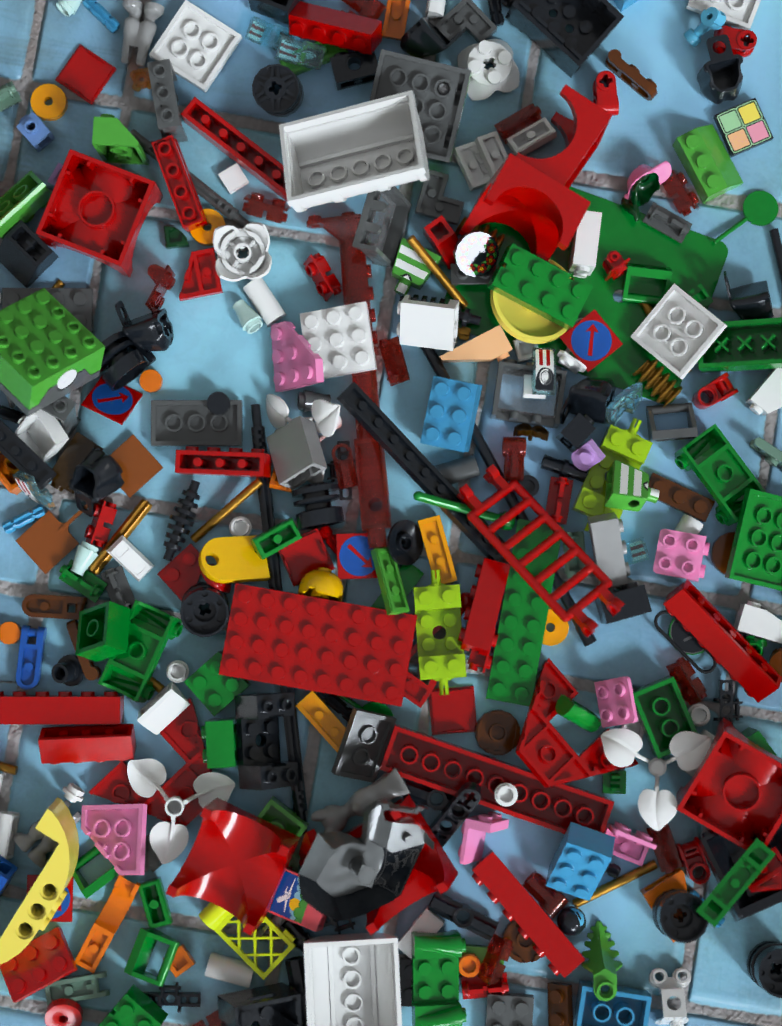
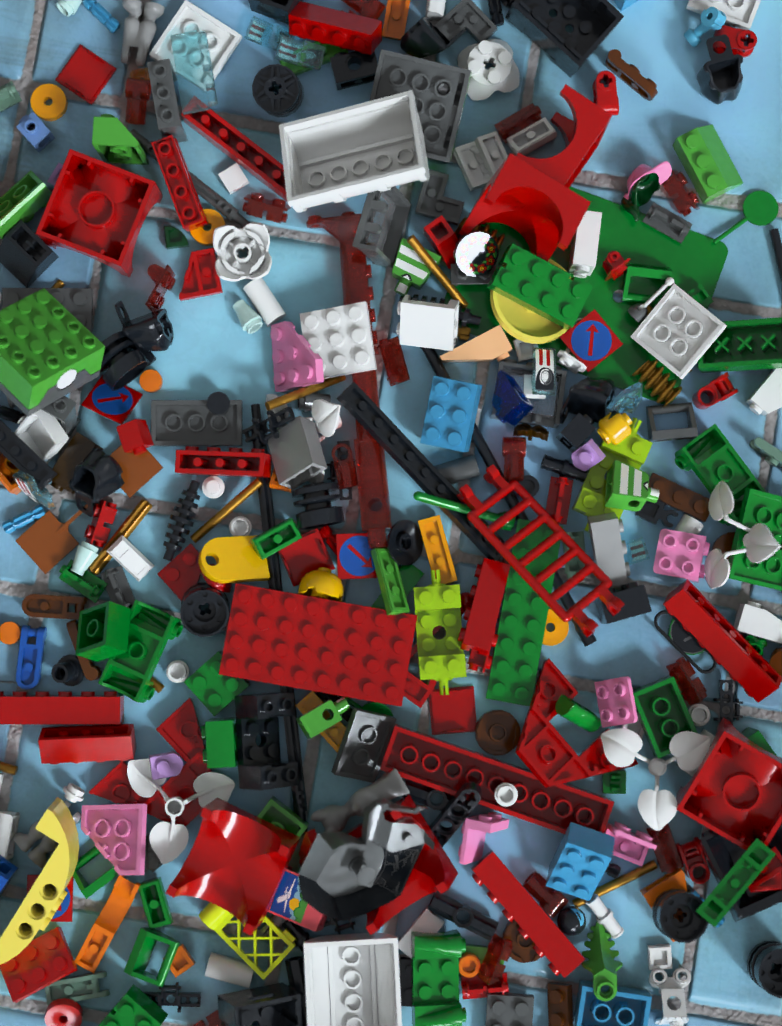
(135, 436): none -> red brick
(137, 95): none -> clear red piece
(162, 709): white slope -> none
(165, 765): none -> lavender plate
(194, 71): none -> clear light blue windscreen
(213, 487): none -> white plate
(274, 424): none -> black piece
(304, 391): none -> pearl gold bar
(313, 722): none -> bright green torso
(326, 286): red hinge -> none
(510, 400): none -> clear blue slope
(605, 916): none -> white pin
(614, 427): none -> yellow head
(639, 311): none -> hinge
(653, 511): none -> black plate
(659, 956): none -> white tile
(743, 127): tile -> none
(750, 300): black piece -> none
(758, 542): none -> white plant

